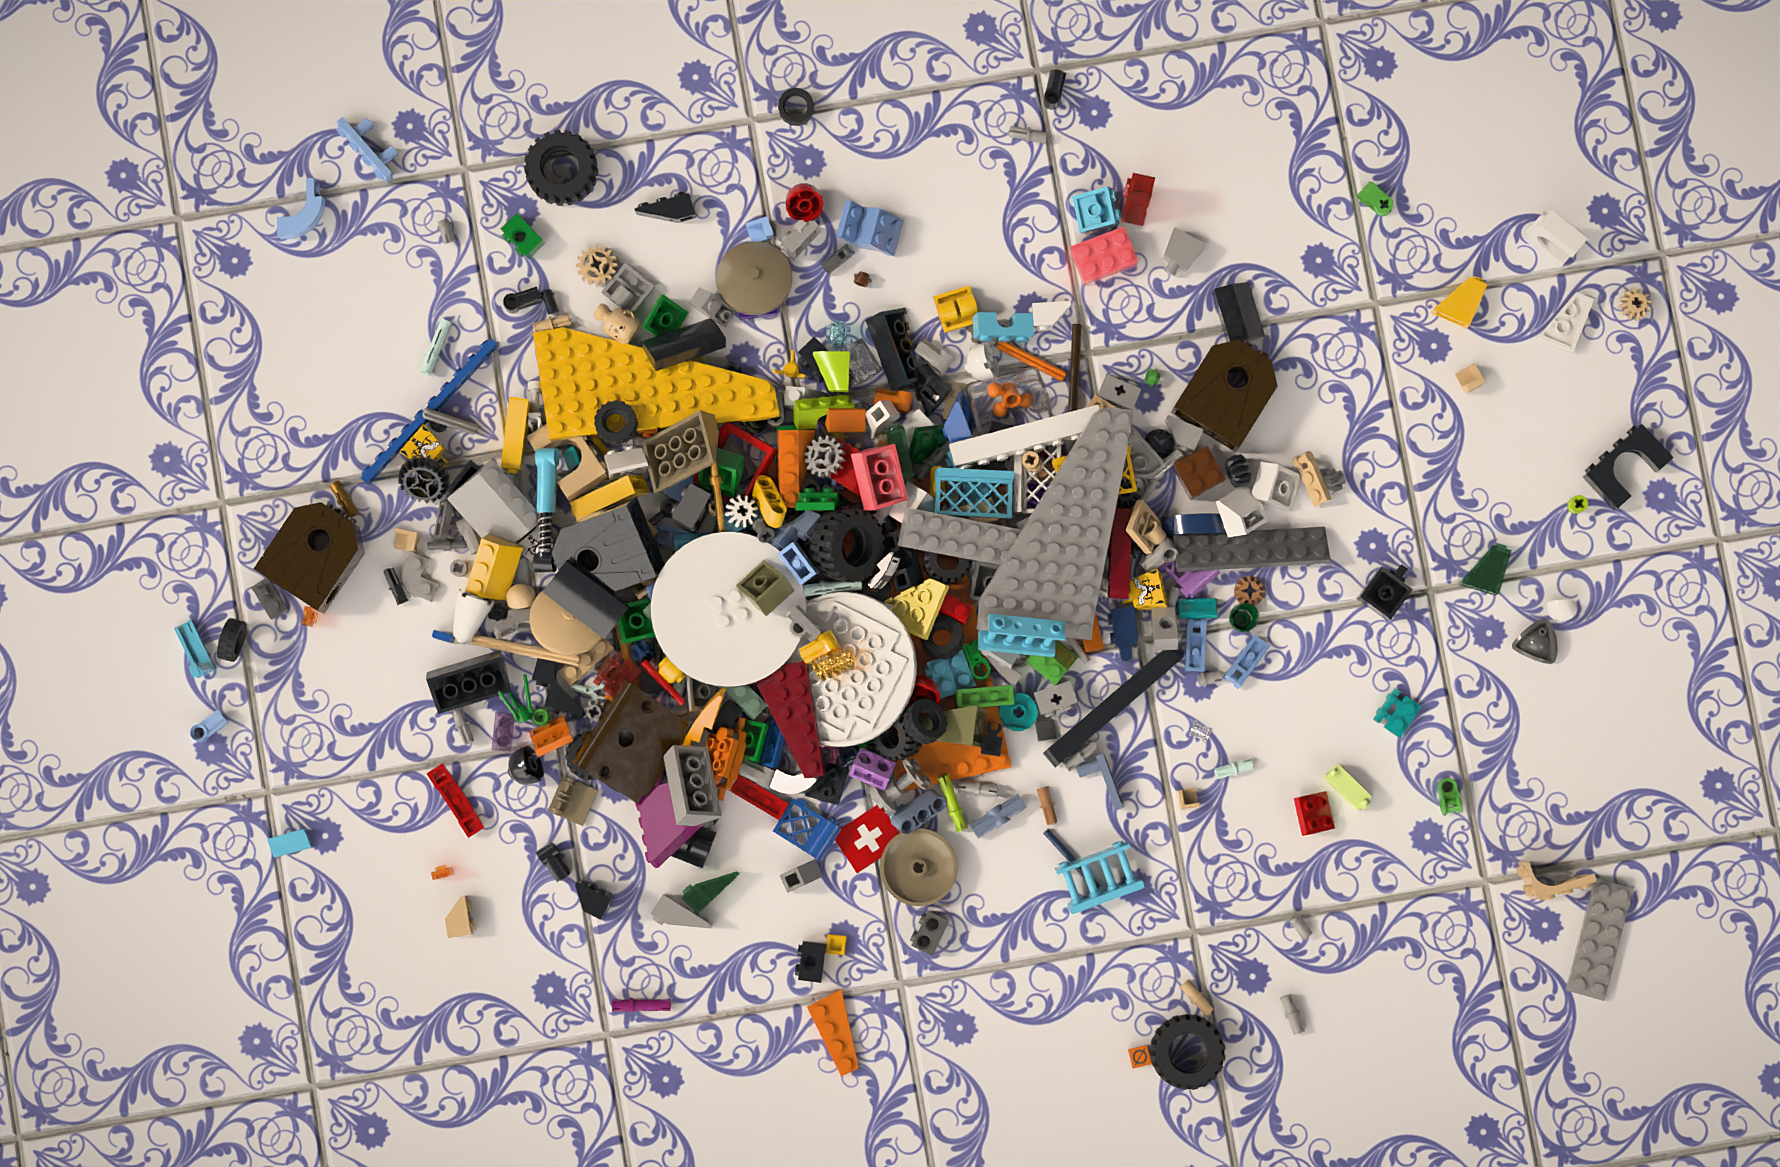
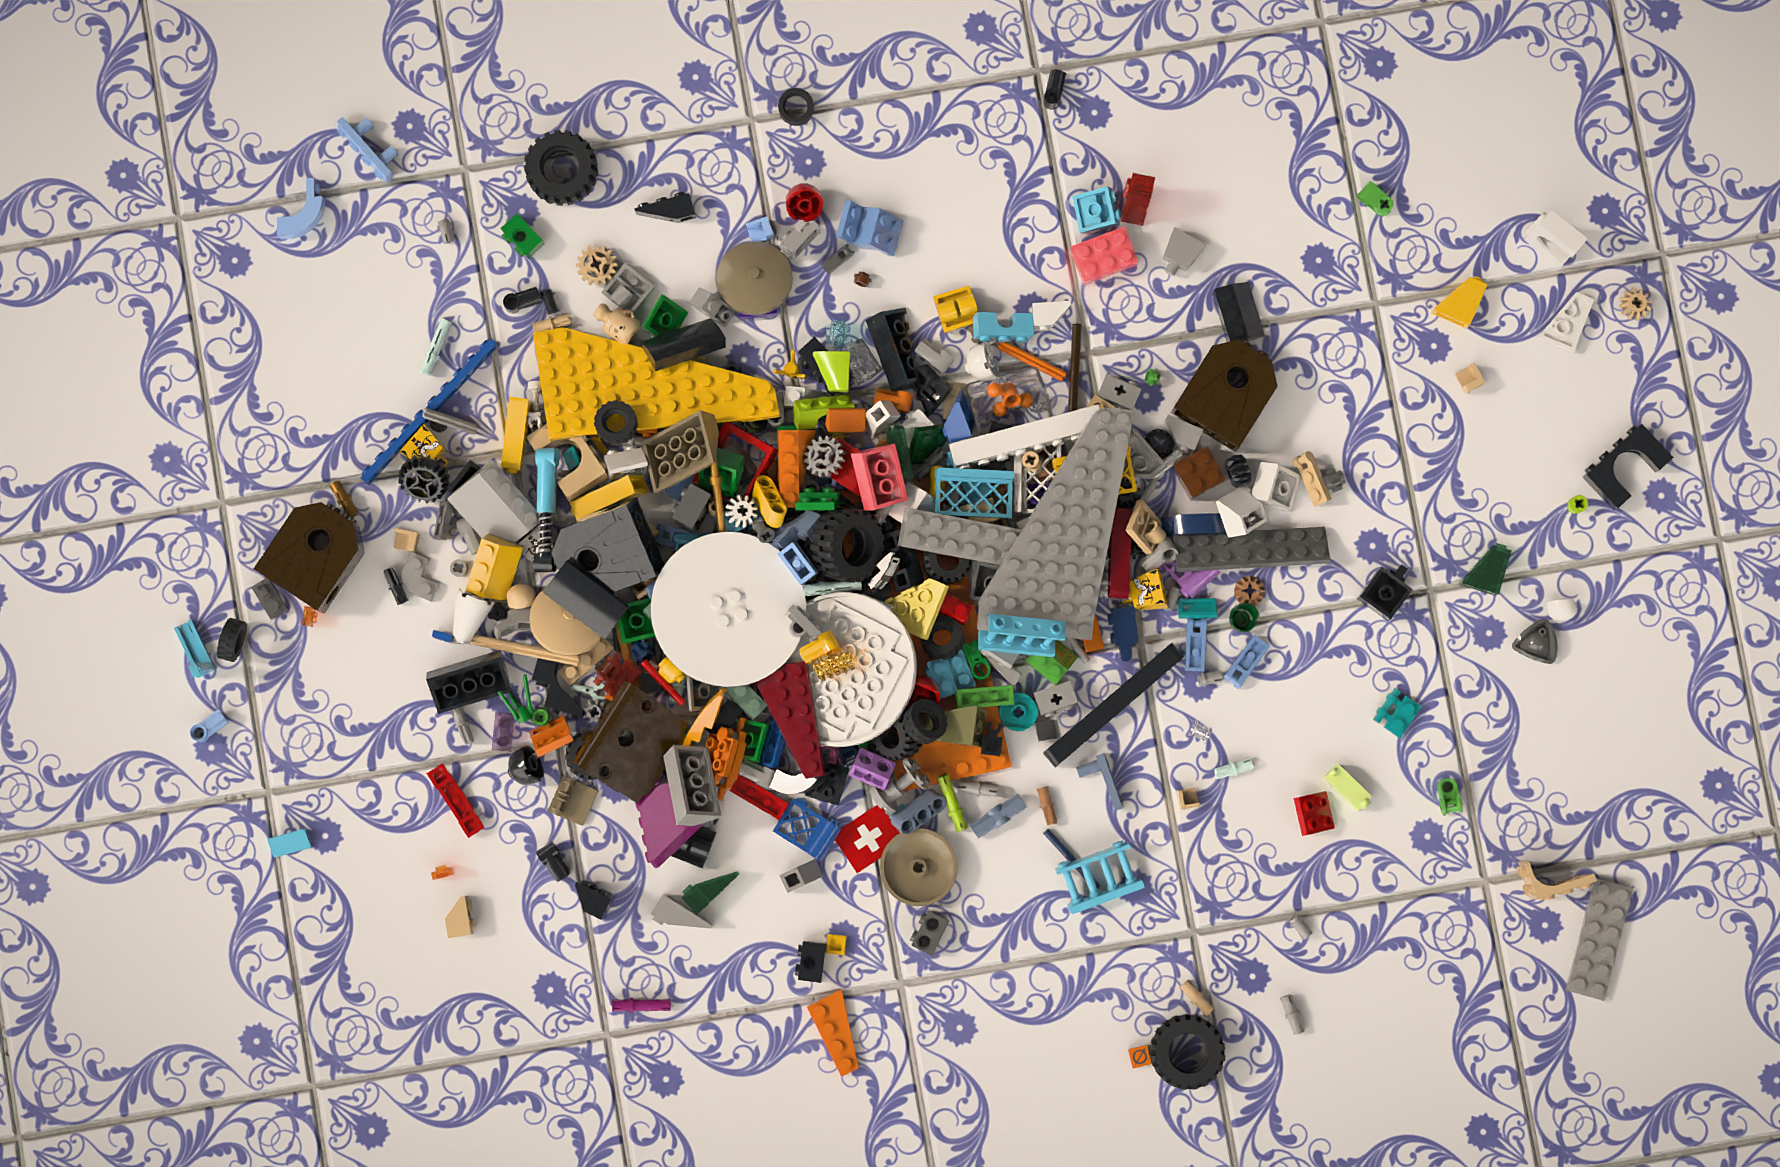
(446, 545): dark grey bar -> none
(663, 512): black bar -> none
(765, 587): olive slope -> none
(1027, 134): light grey axle -> none
(1080, 756): light grey axle -> none
(1164, 628): light grey brick -> none

